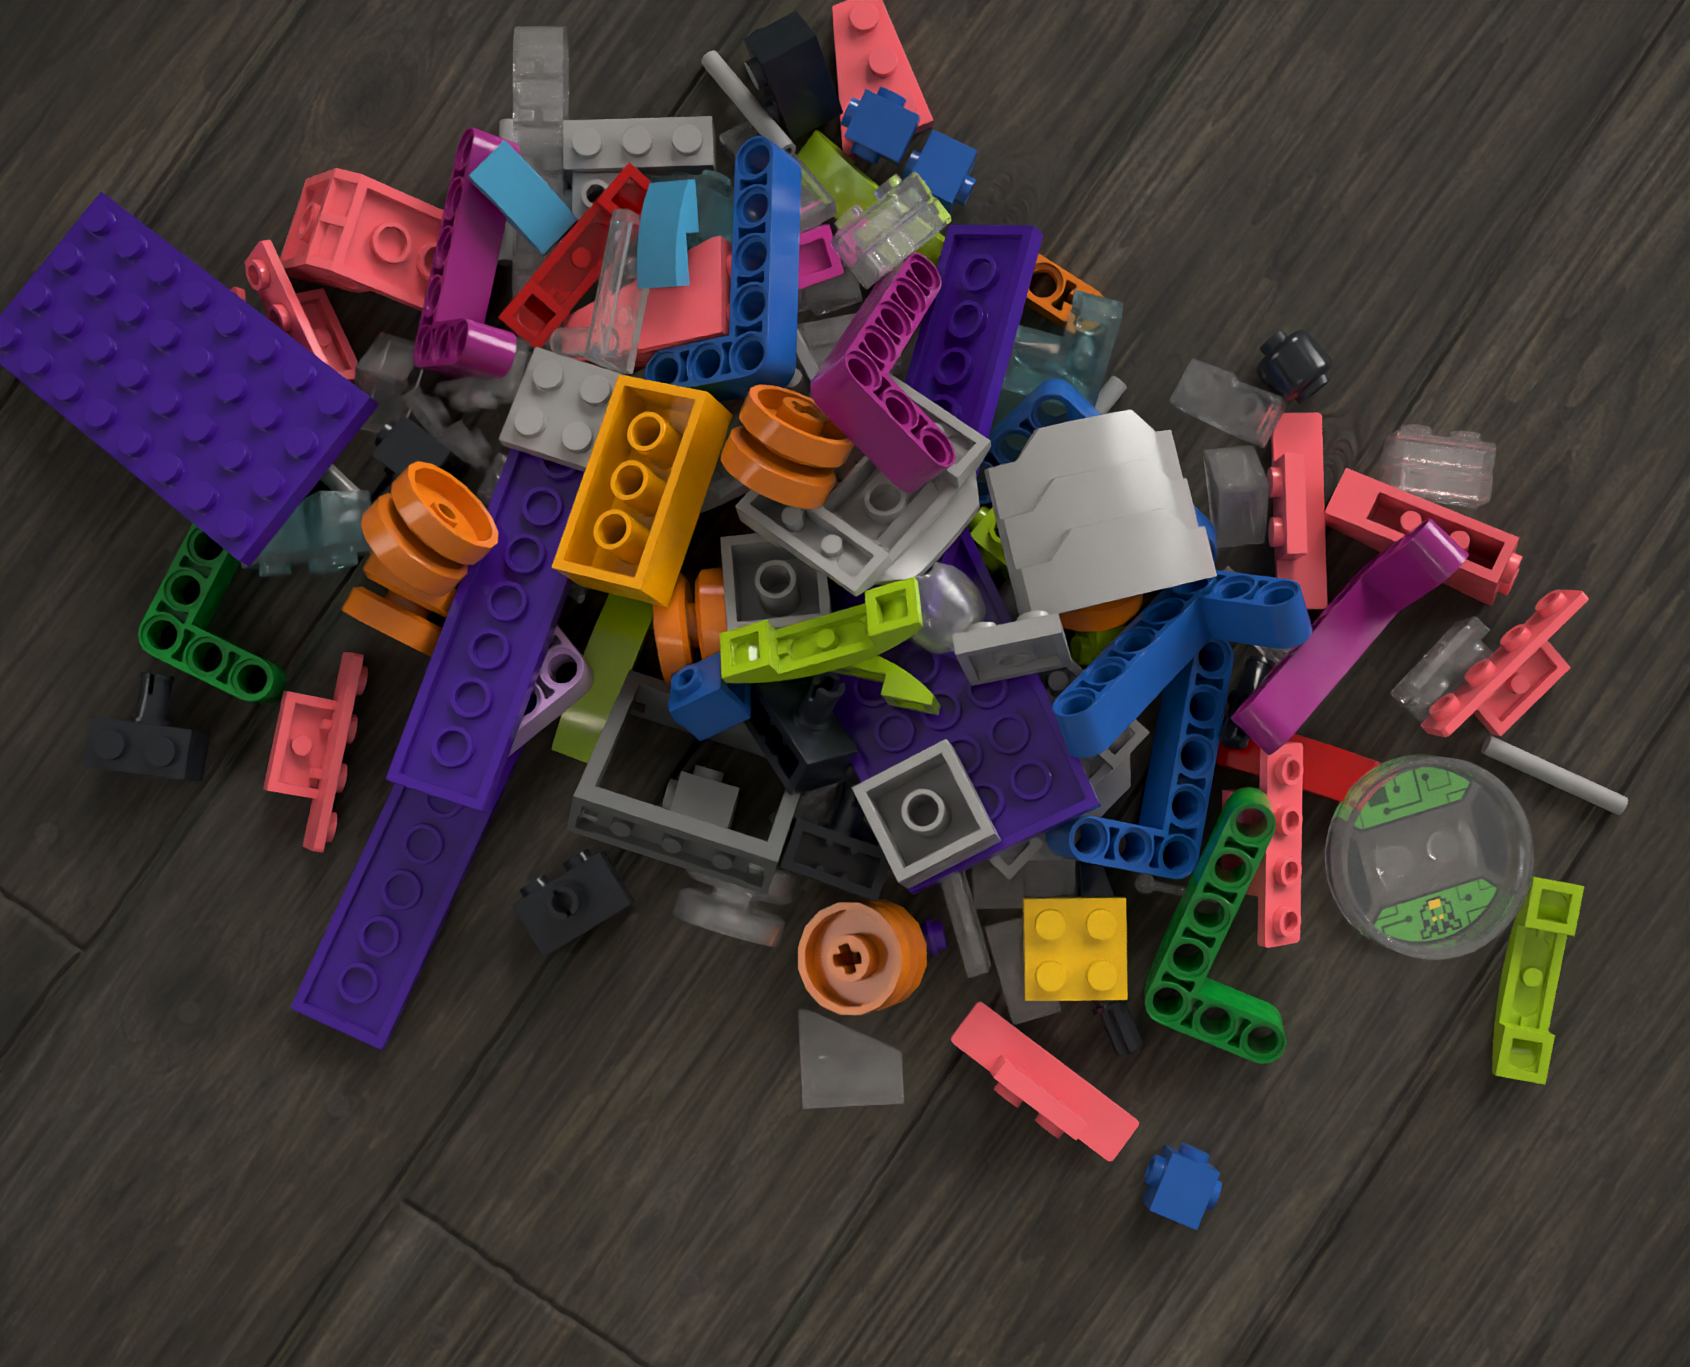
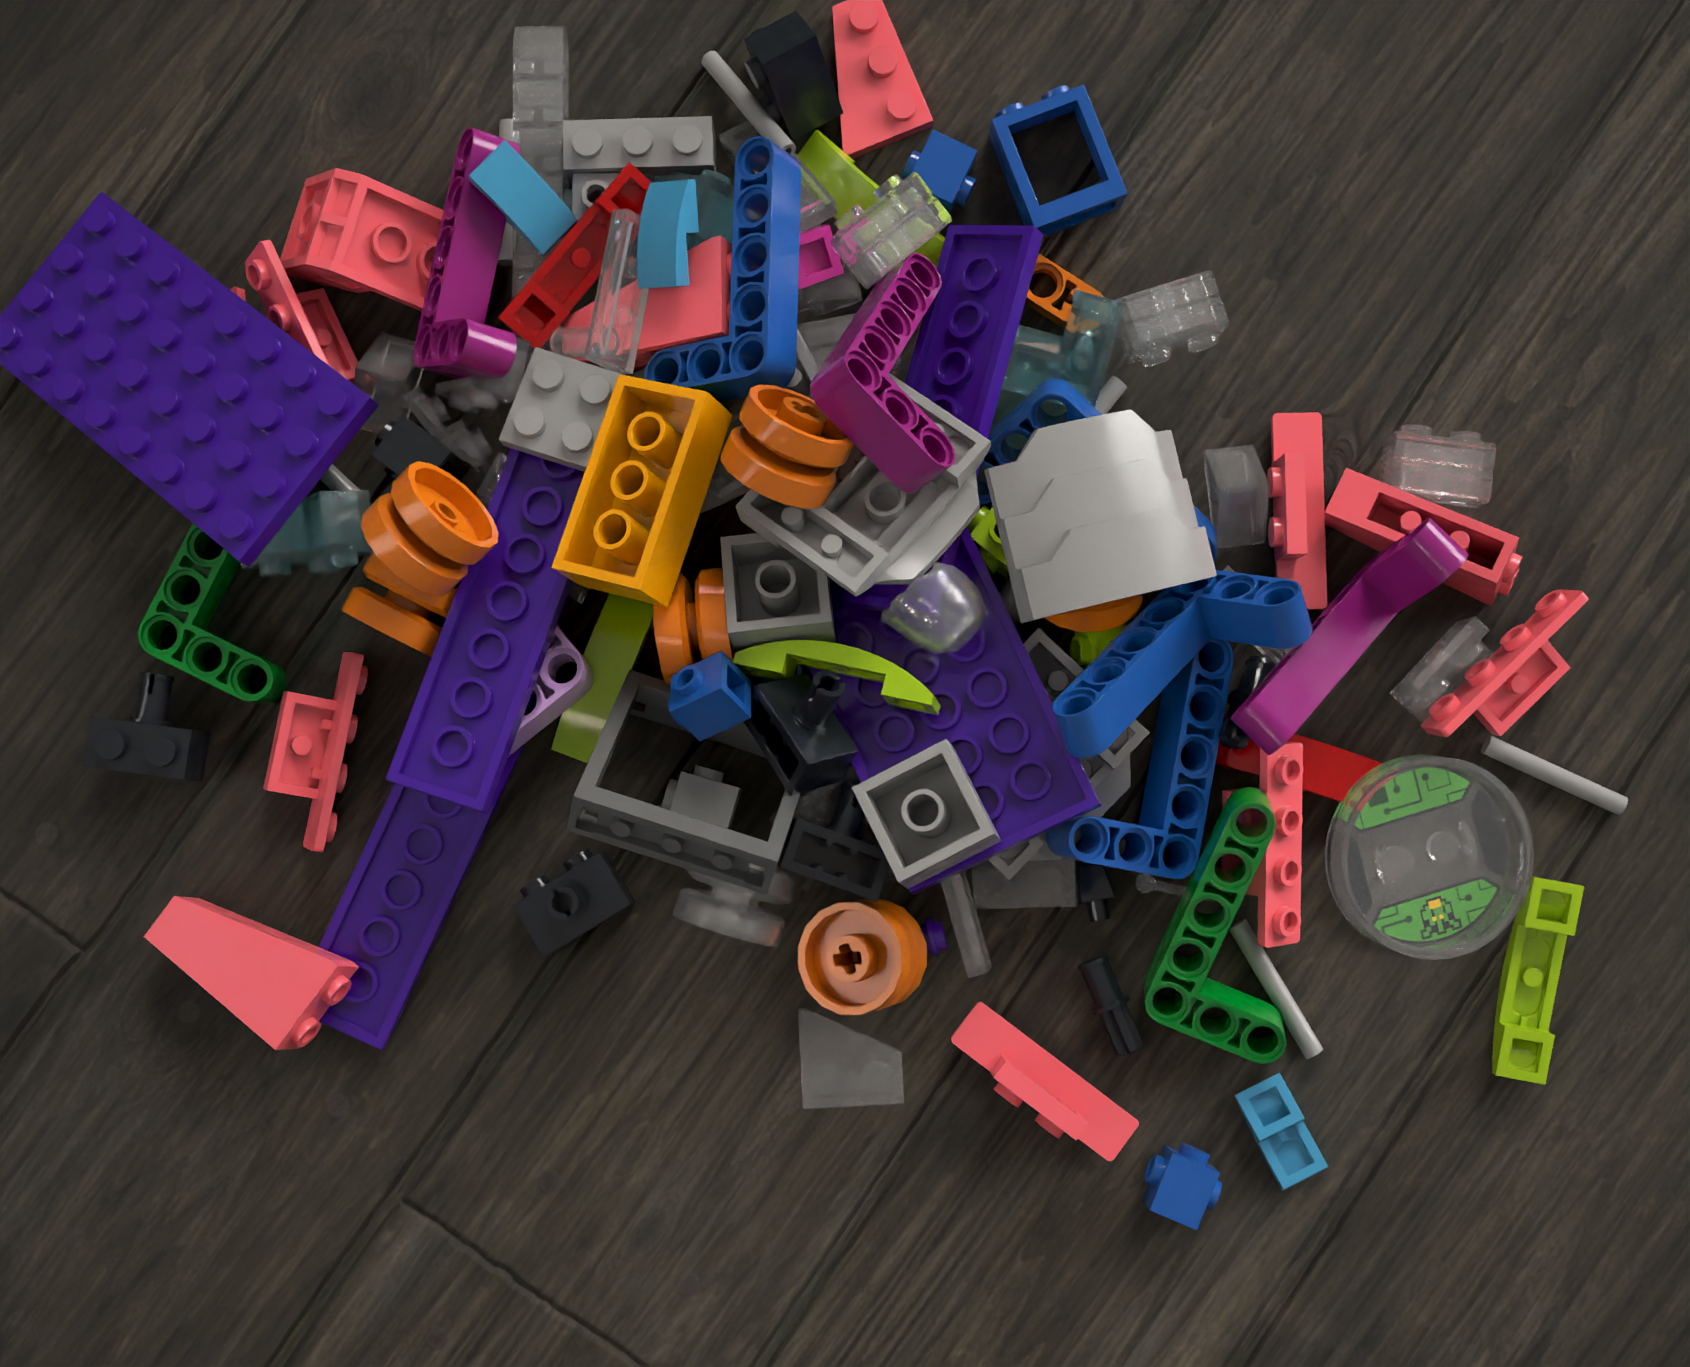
(253, 970): none -> coral slope
(823, 643): lime slope -> none
(879, 126): blue brick -> none
(1007, 952): clear plate -> none
(1013, 648): light grey plate -> none
(1073, 208): none -> blue window
(1075, 948): yellow plate -> none
(1171, 318): none -> clear brick
(1227, 403): clear slope -> none
(1275, 988): none -> light grey piece
(1280, 1131): none -> dark azure slope
(1294, 365): black head -> none

